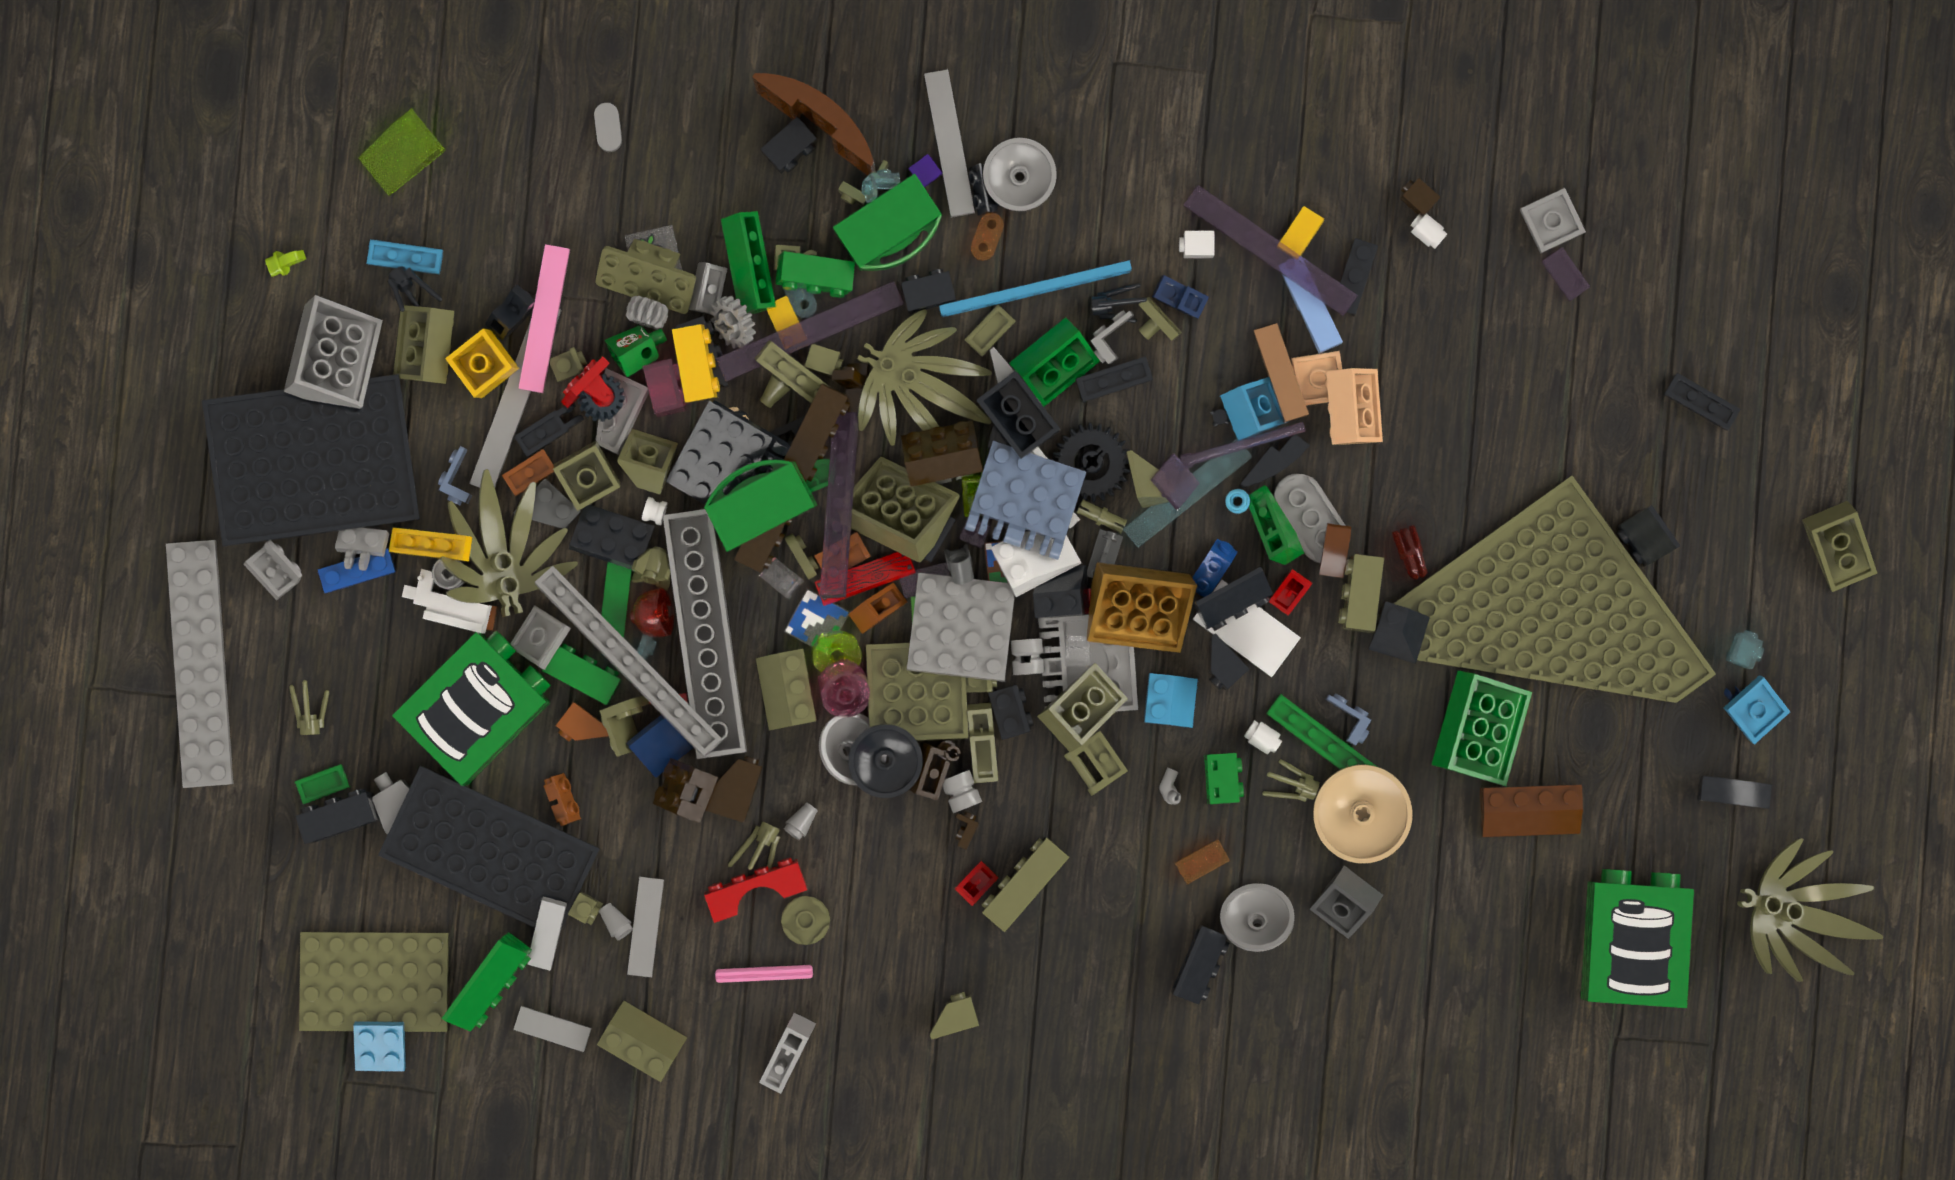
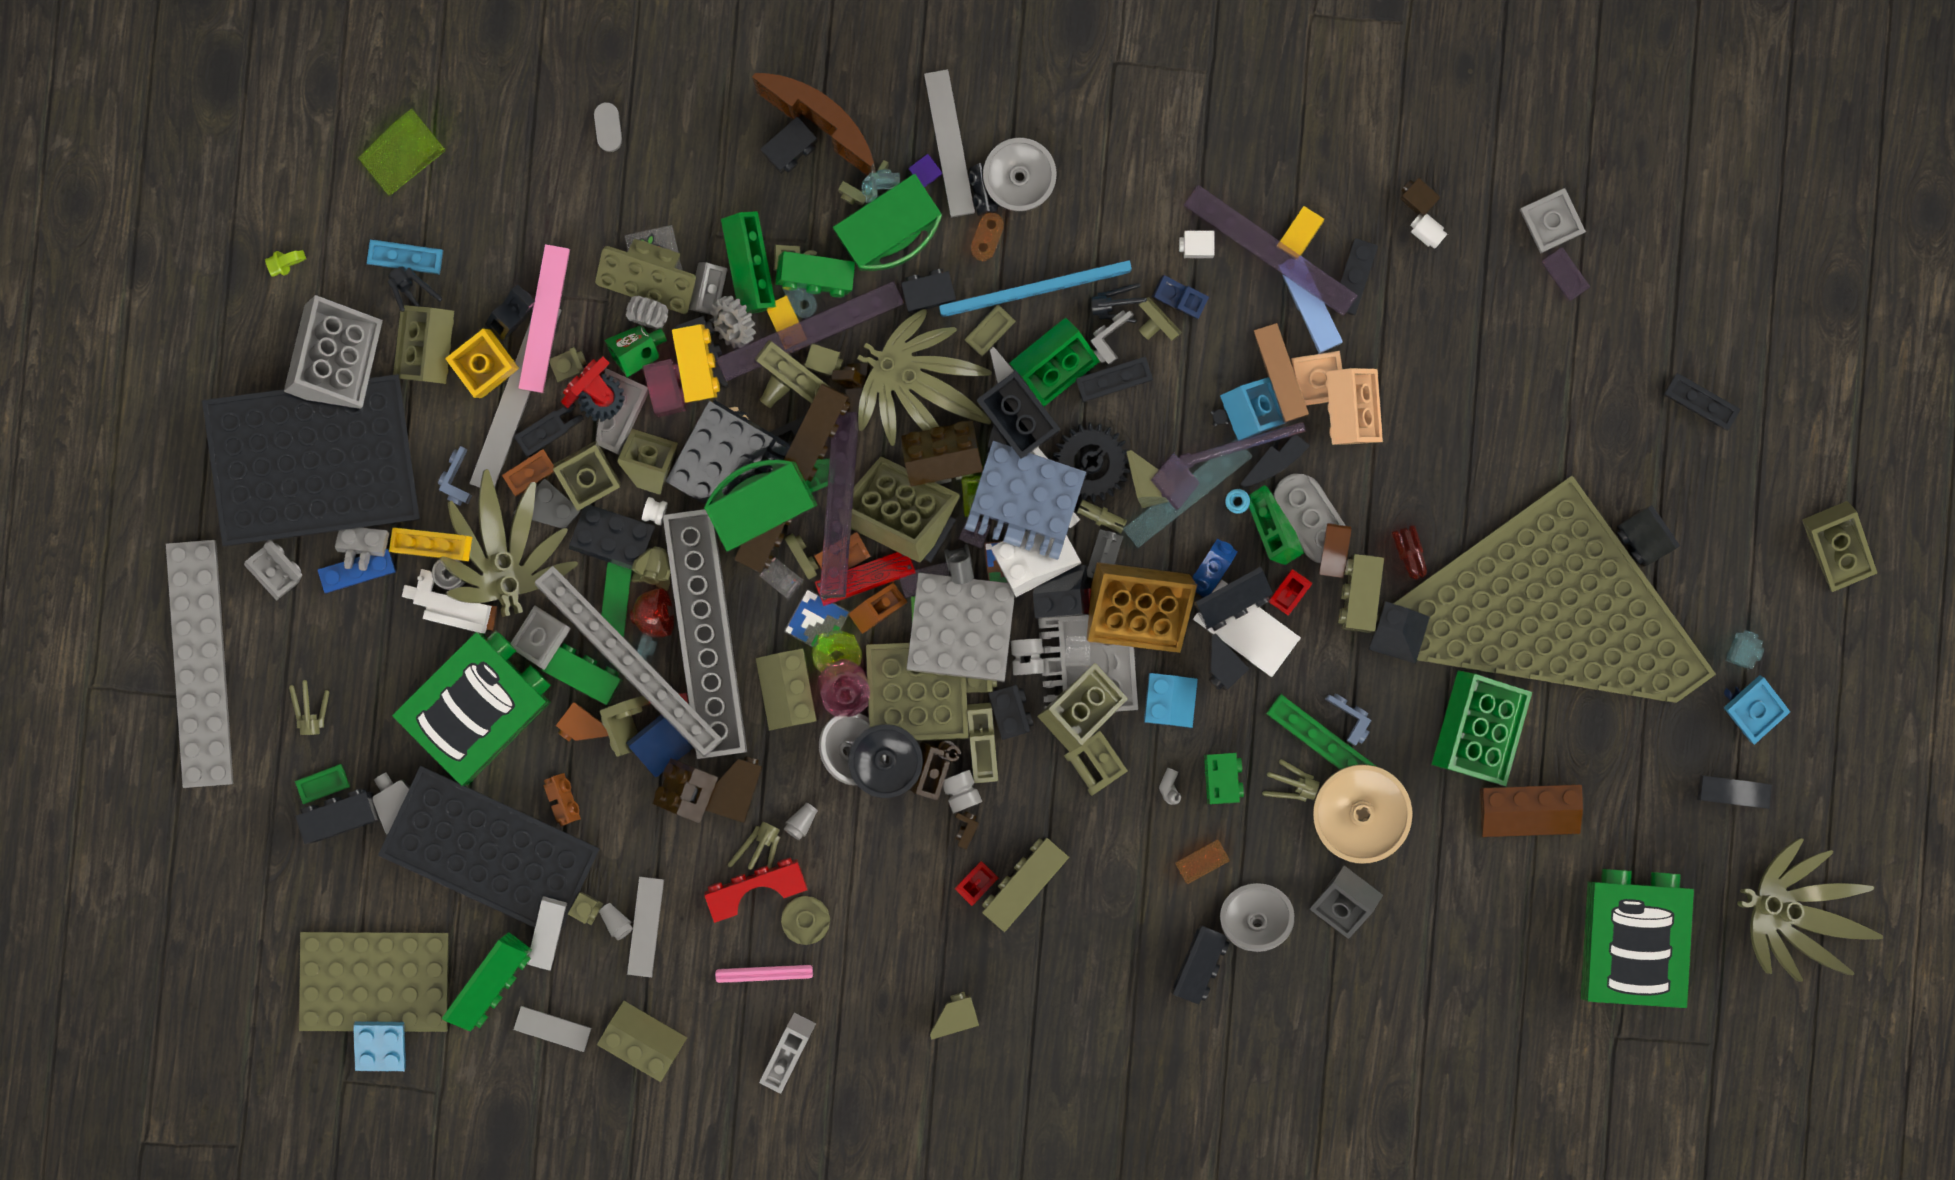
(1263, 737): white brick -> none

